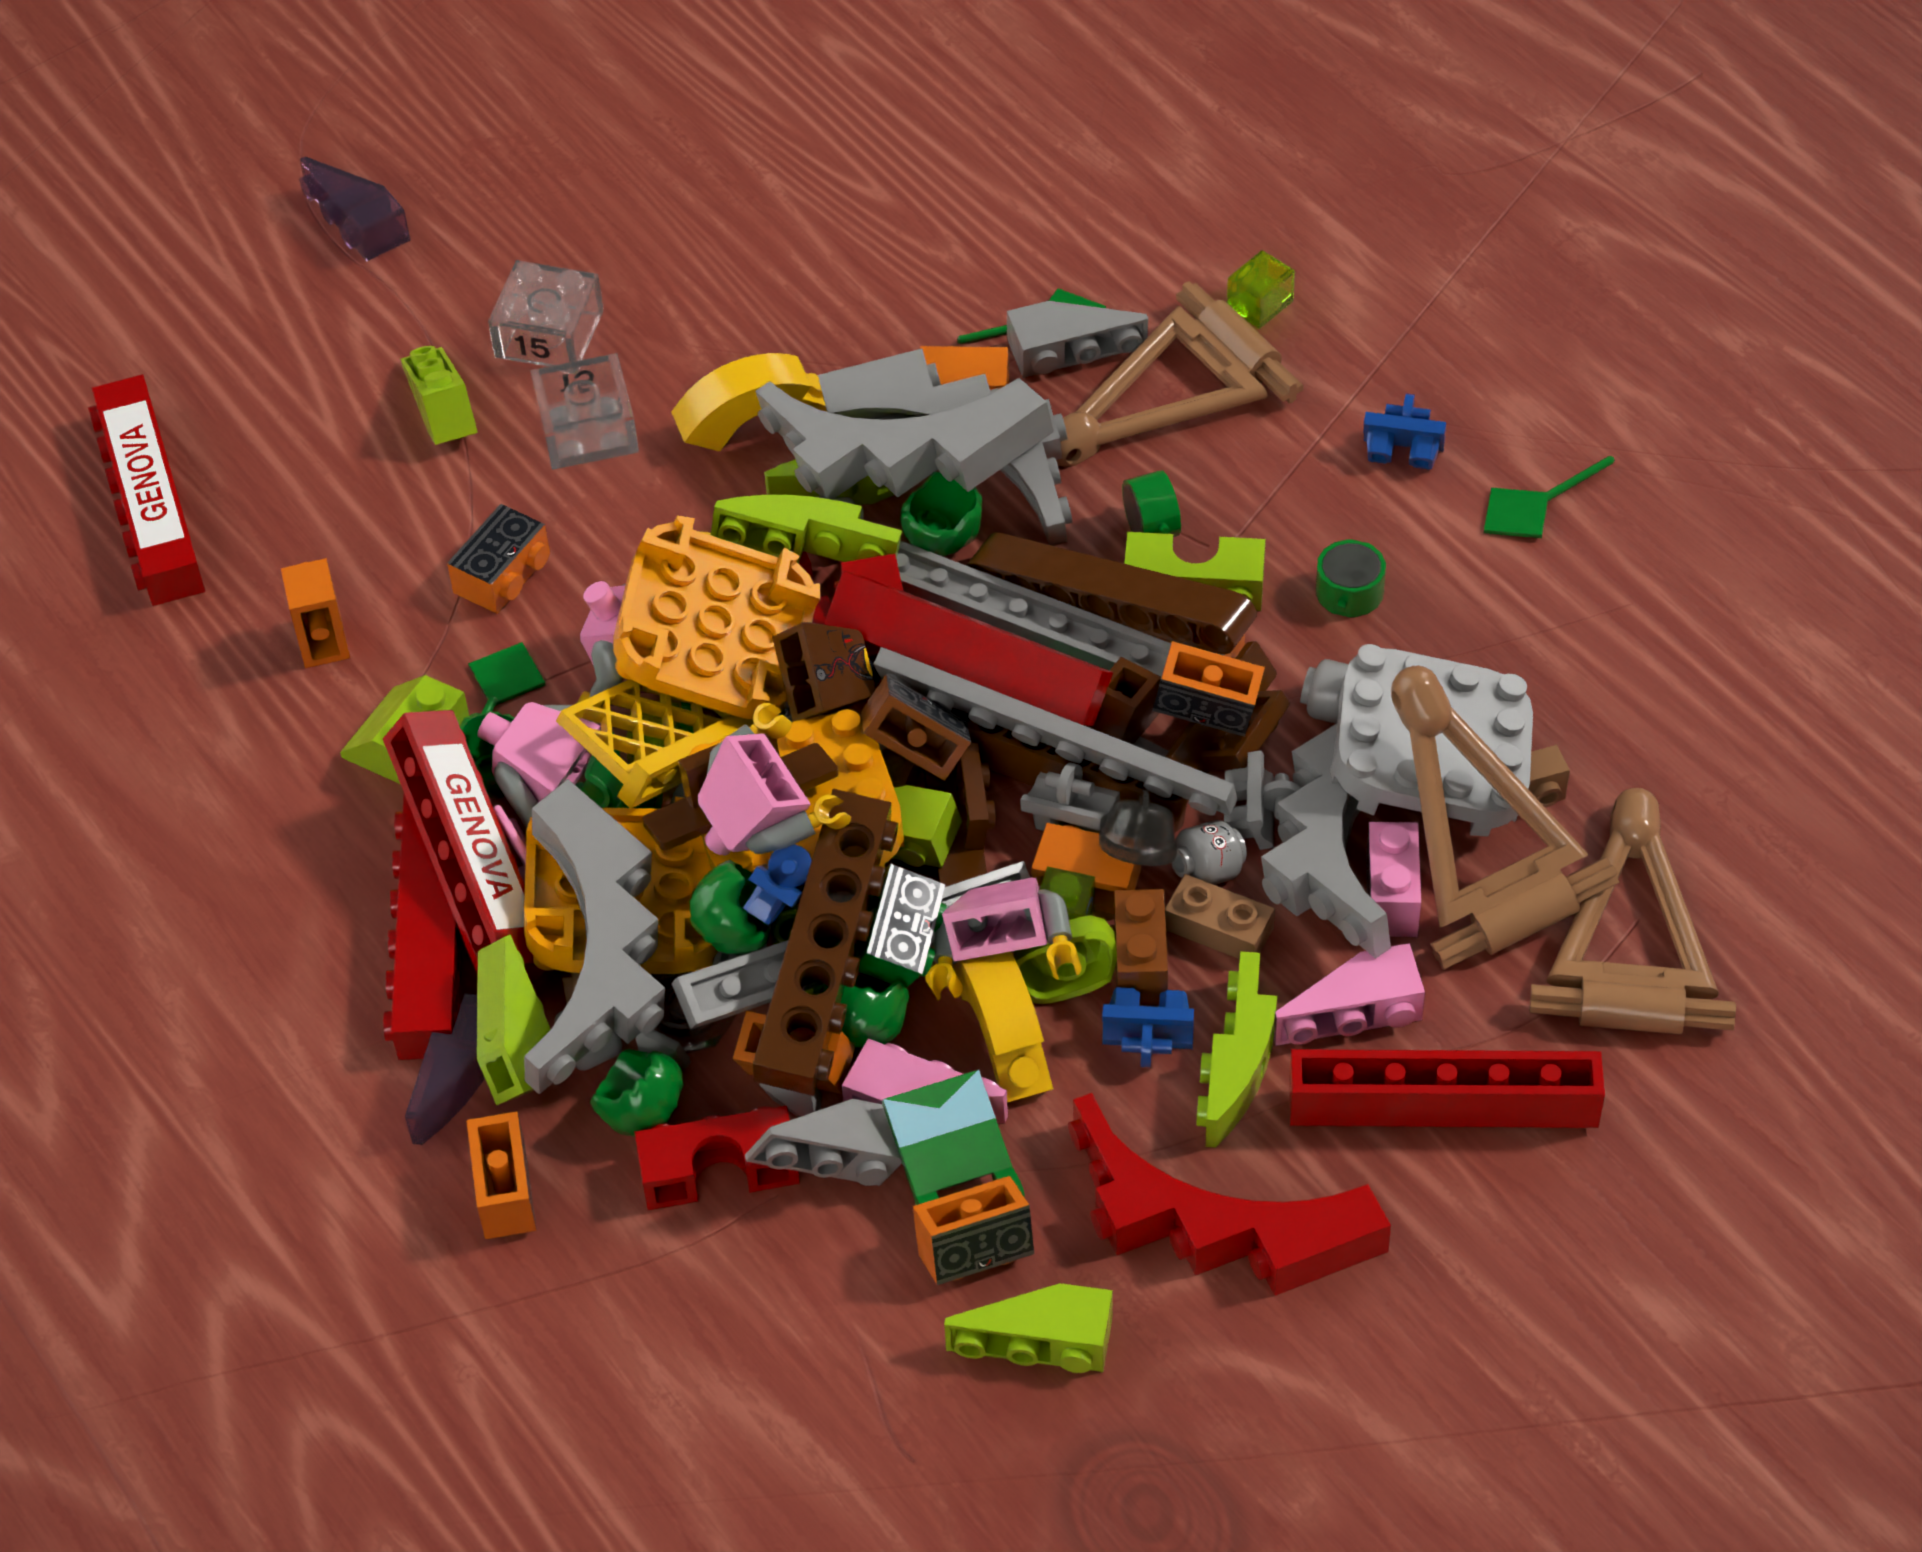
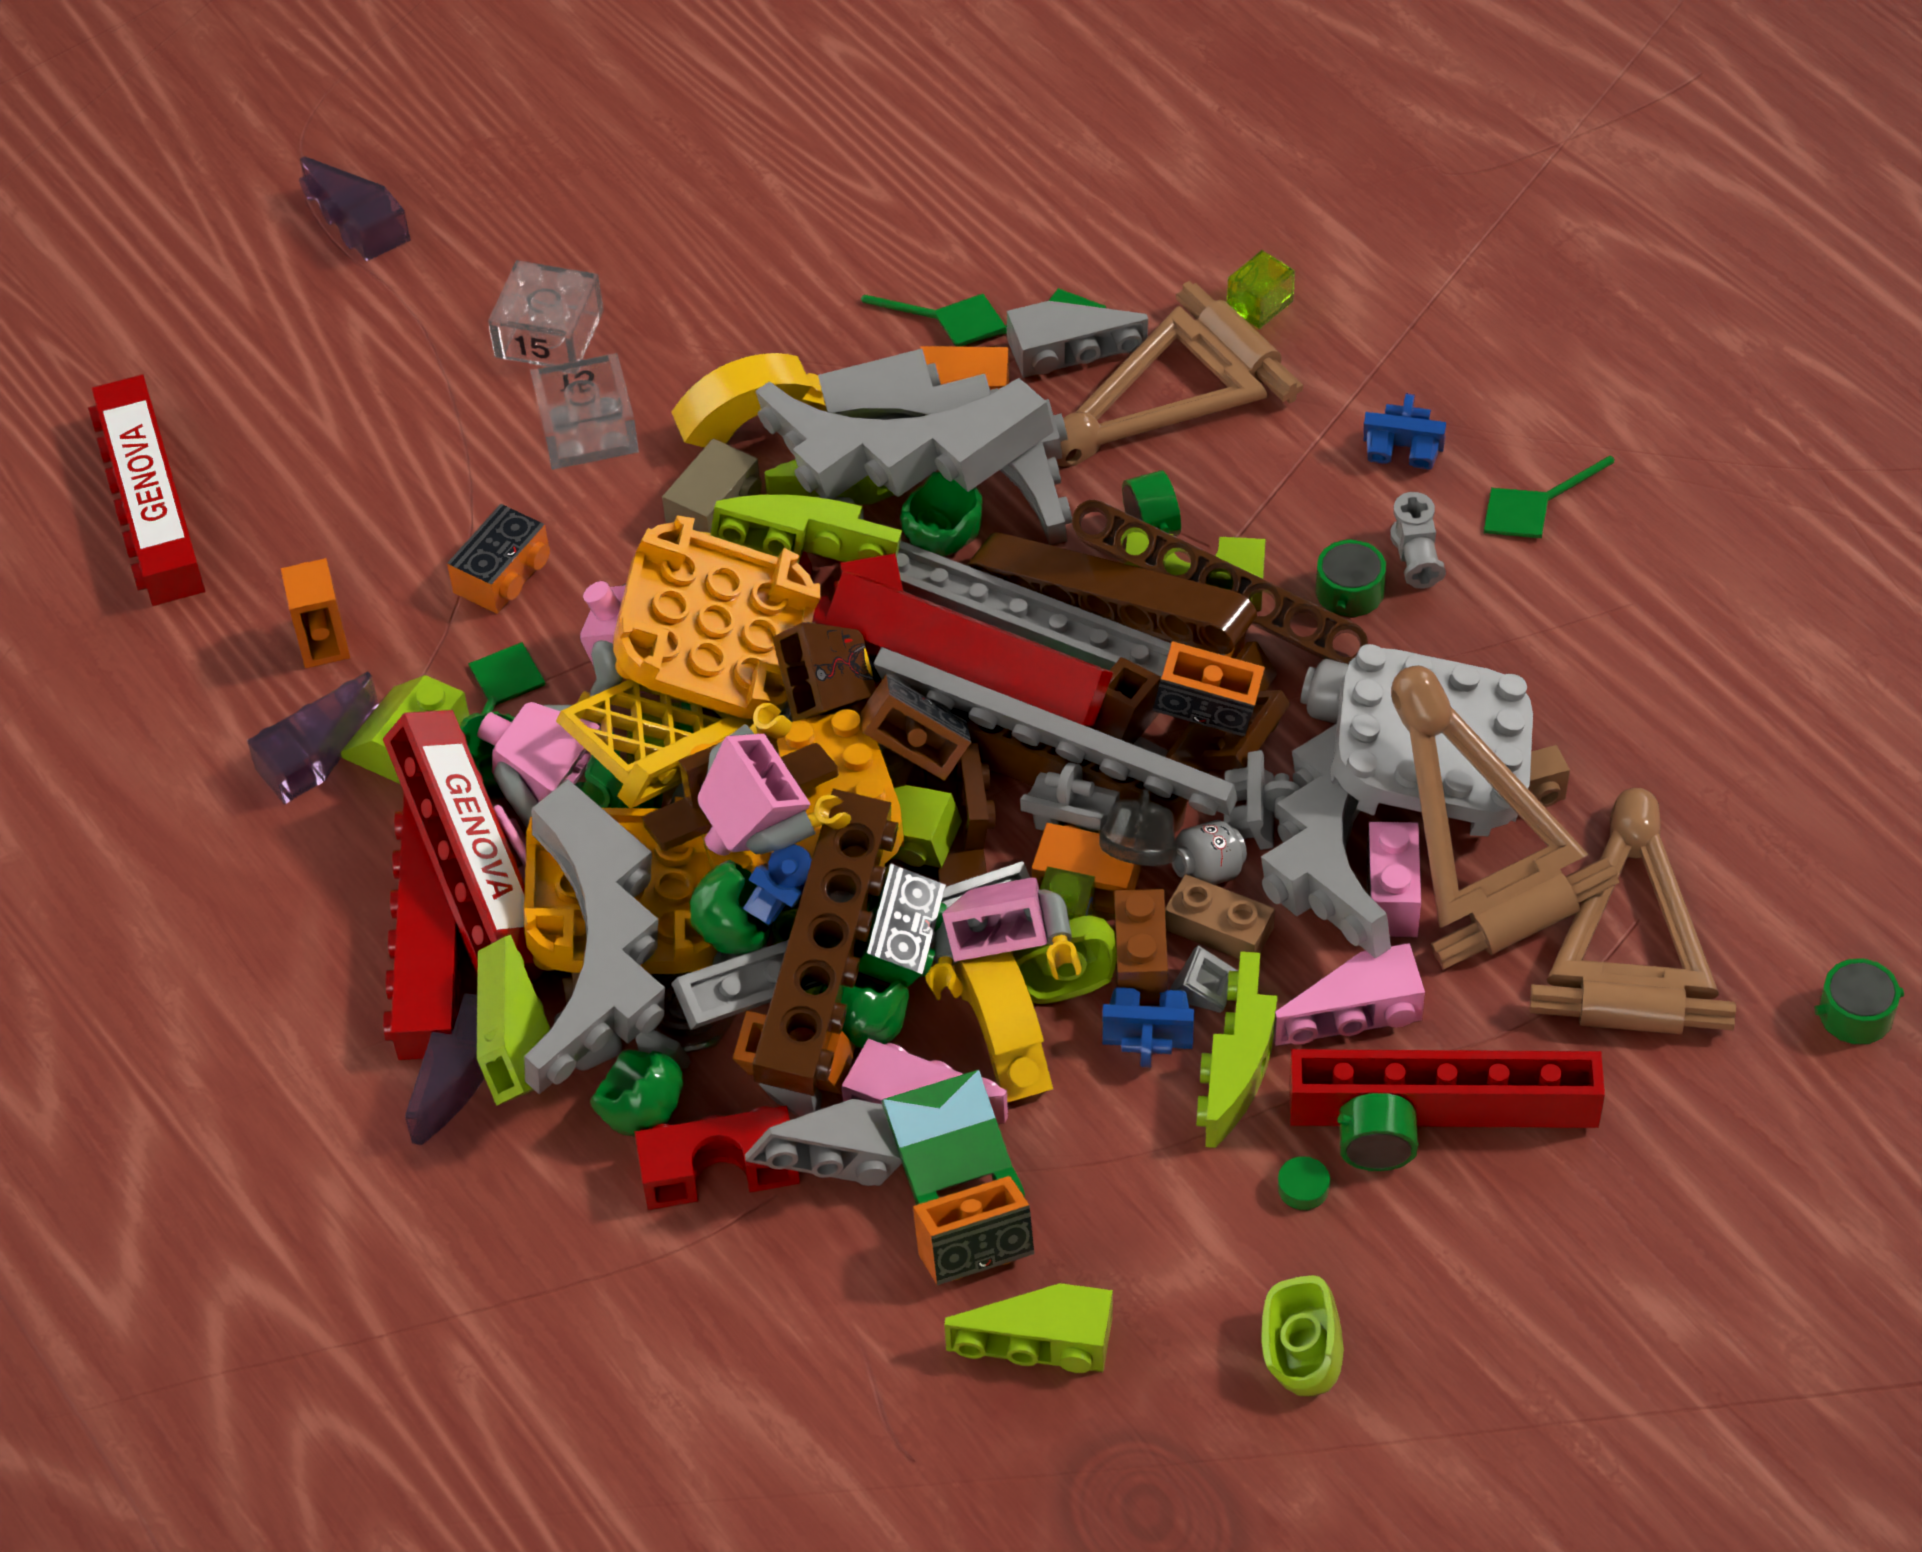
(308, 743): none -> slope
(439, 394): lime slope -> none
(501, 1175): orange brick -> none
(713, 476): none -> dark tan brick
(962, 321): none -> green piece
(1204, 565): none -> reddish brown beam
(1204, 980): none -> light grey slope
(1284, 1240): red arch -> none
(1302, 1335): none -> lime piece
(1303, 1183): none -> green tile
(1378, 1132): none -> green piece
(1415, 539): none -> light grey connector
(1859, 1001): none -> piece

